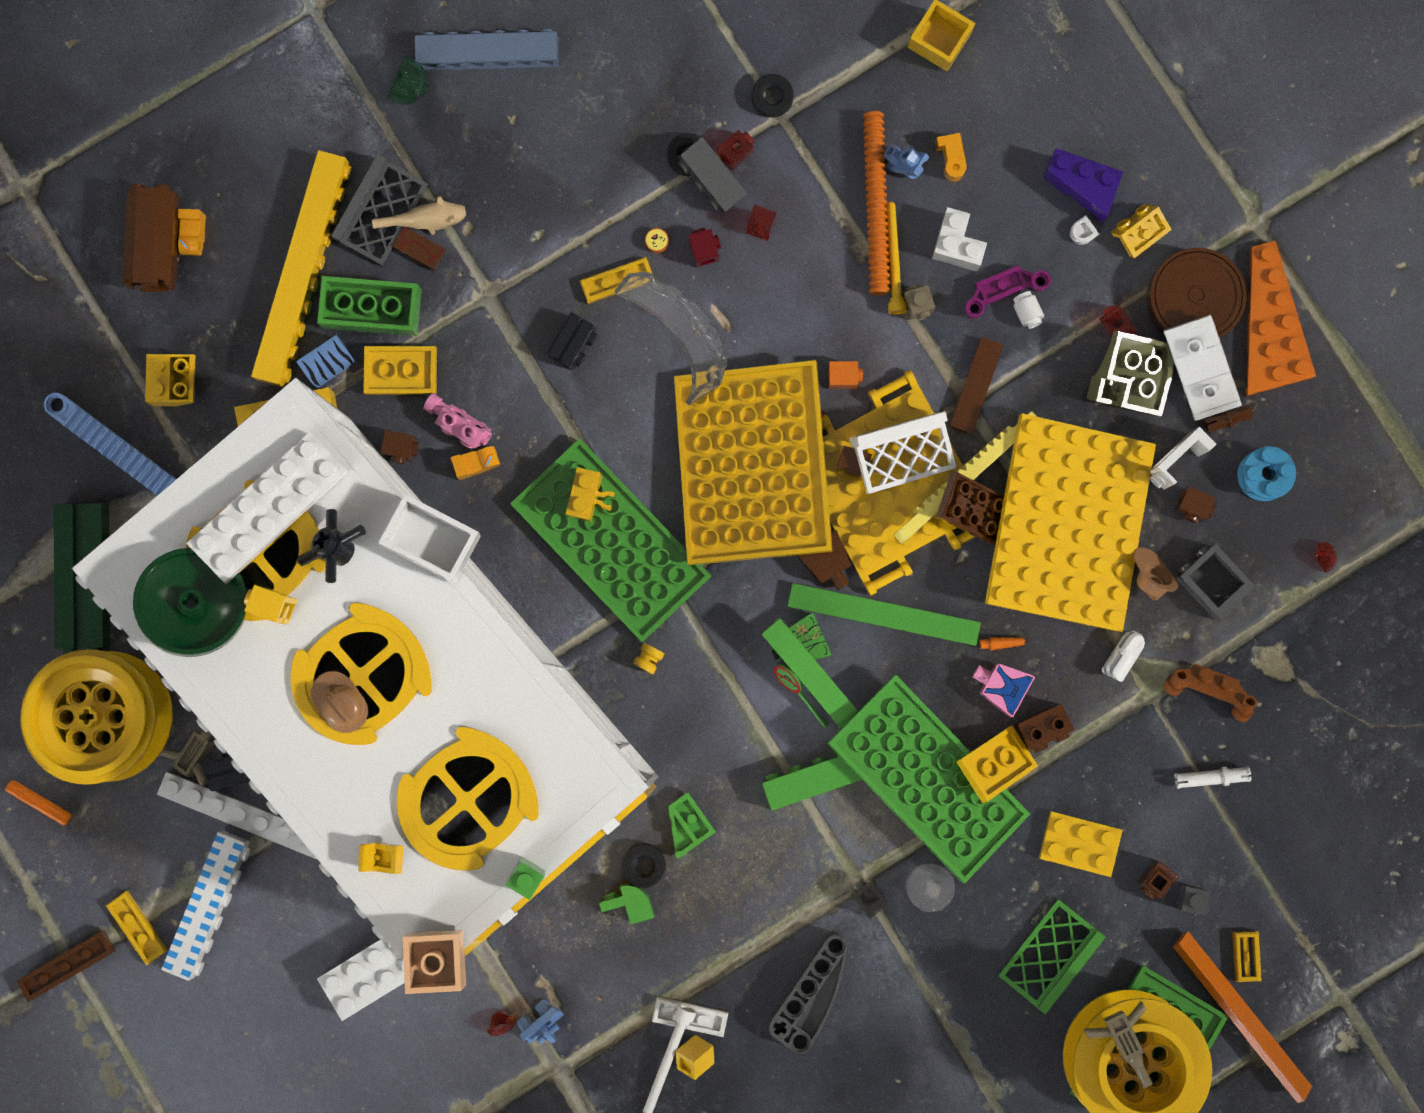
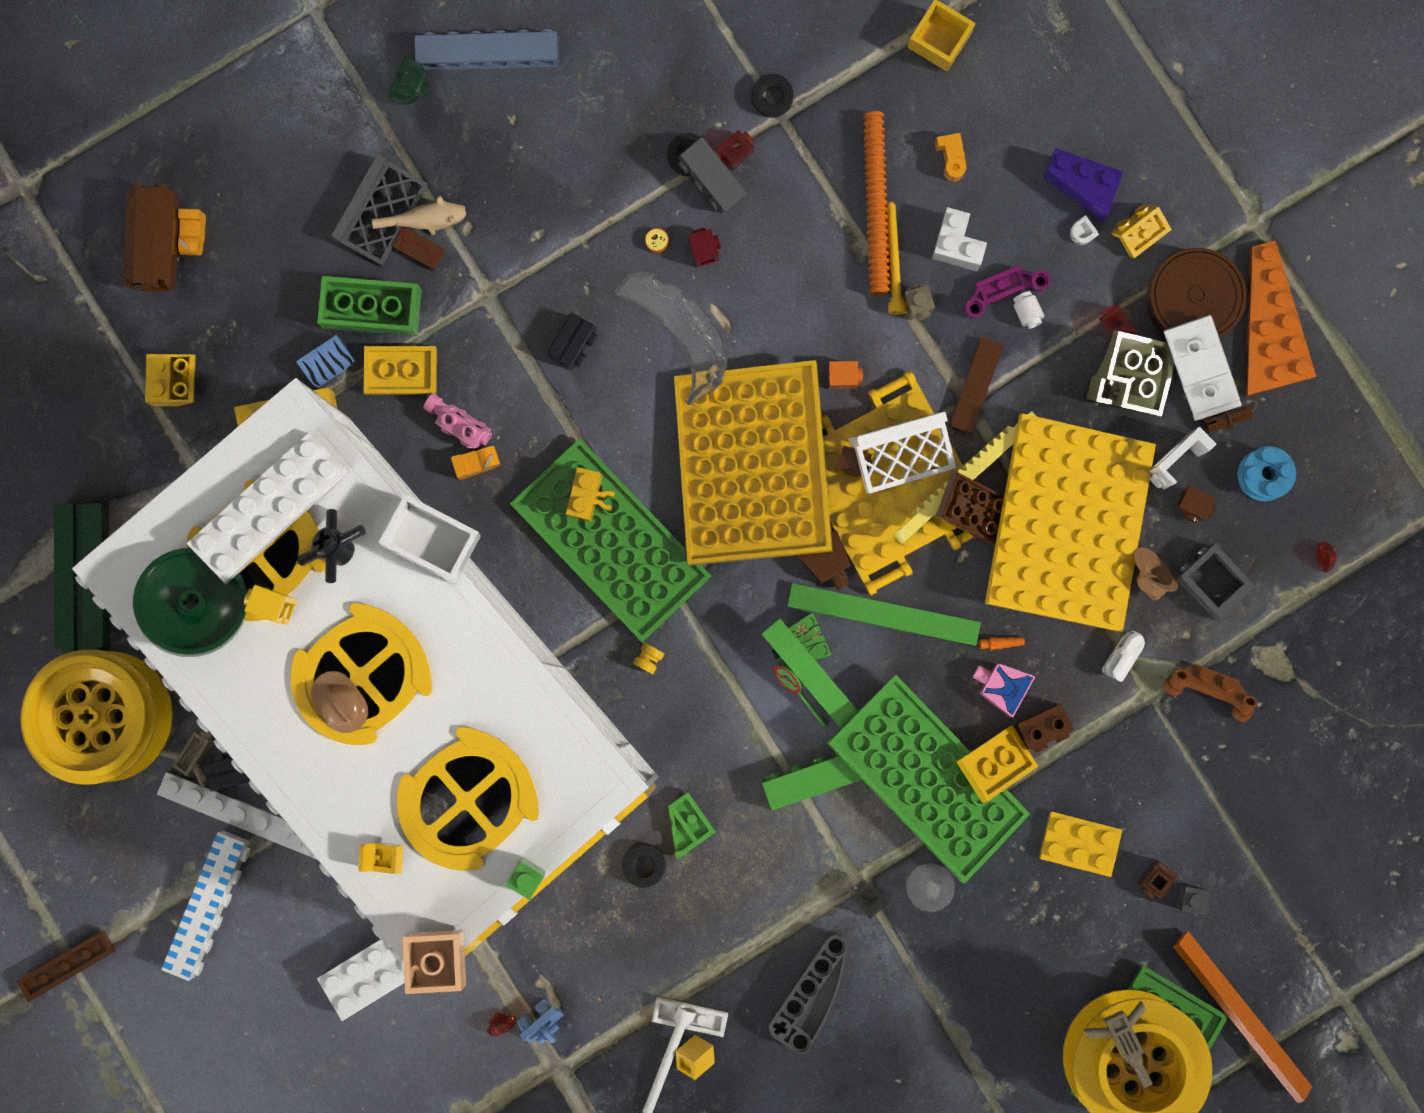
(38, 802): orange axle -> none
(109, 444): light blue gear -> none
(136, 927): yellow tile -> none
(301, 269): yellow brick -> none
(399, 446): reddish brown brick -> none
(605, 283): yellow tile -> none
(634, 899): bright green brick -> none
(761, 222): clear red brick -> none
(905, 161): medium blue hips -> none
(1069, 969): bright green fence -> none
(1223, 776): white pin -> none
(1237, 956): yellow tile -> none

